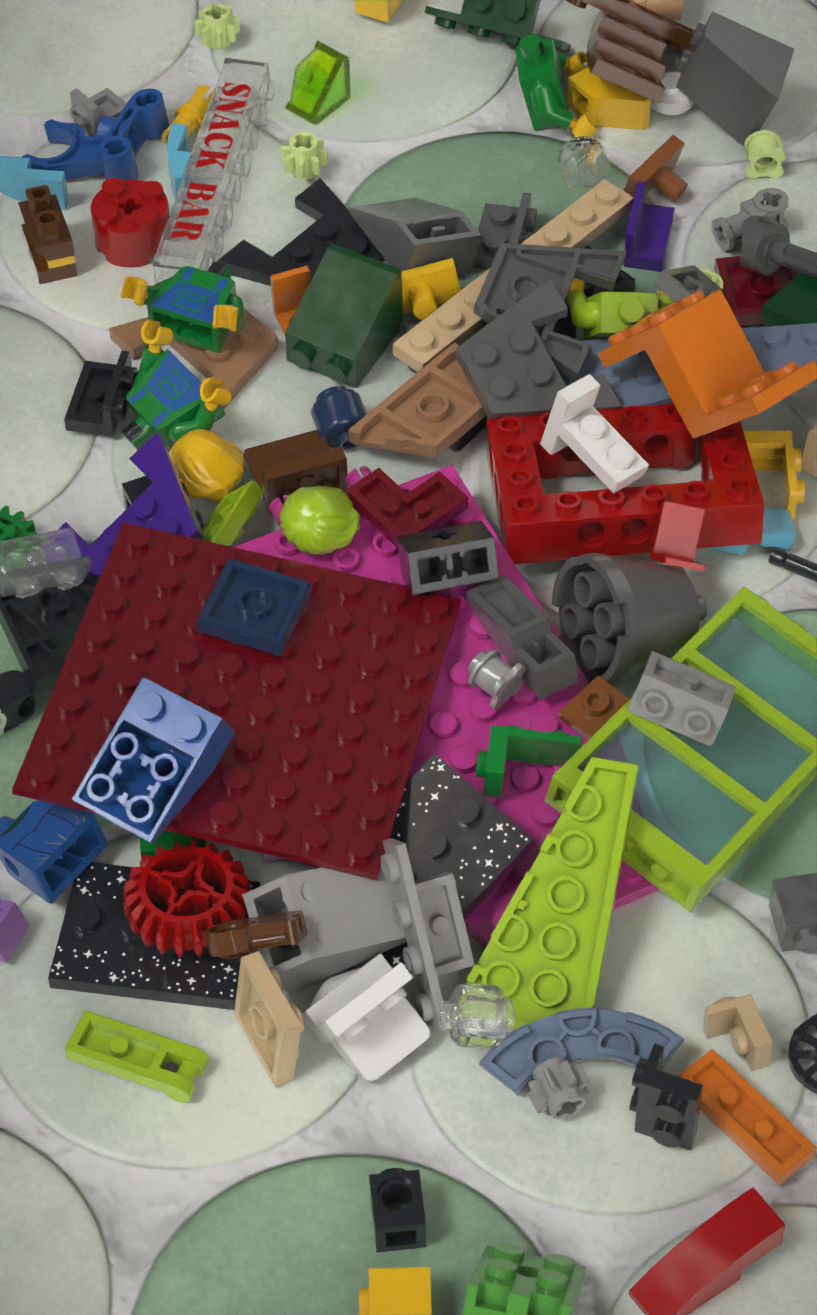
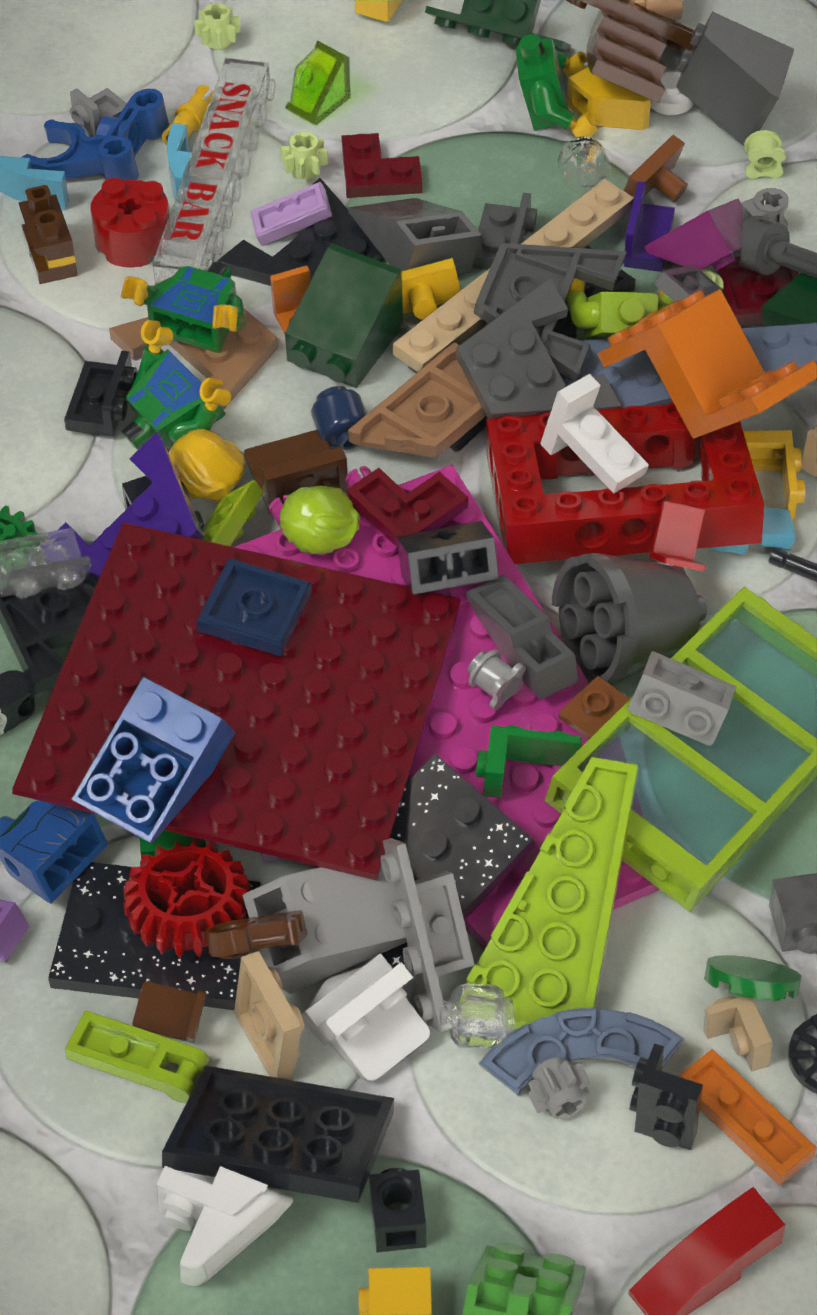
(169, 1011): none -> reddish brown bracket
(224, 1217): none -> white piece
(280, 1133): none -> black plate
(291, 213): none -> lavender plate
(373, 176): none -> dark red plate
(704, 239): none -> magenta slope
(753, 977): none -> green tile

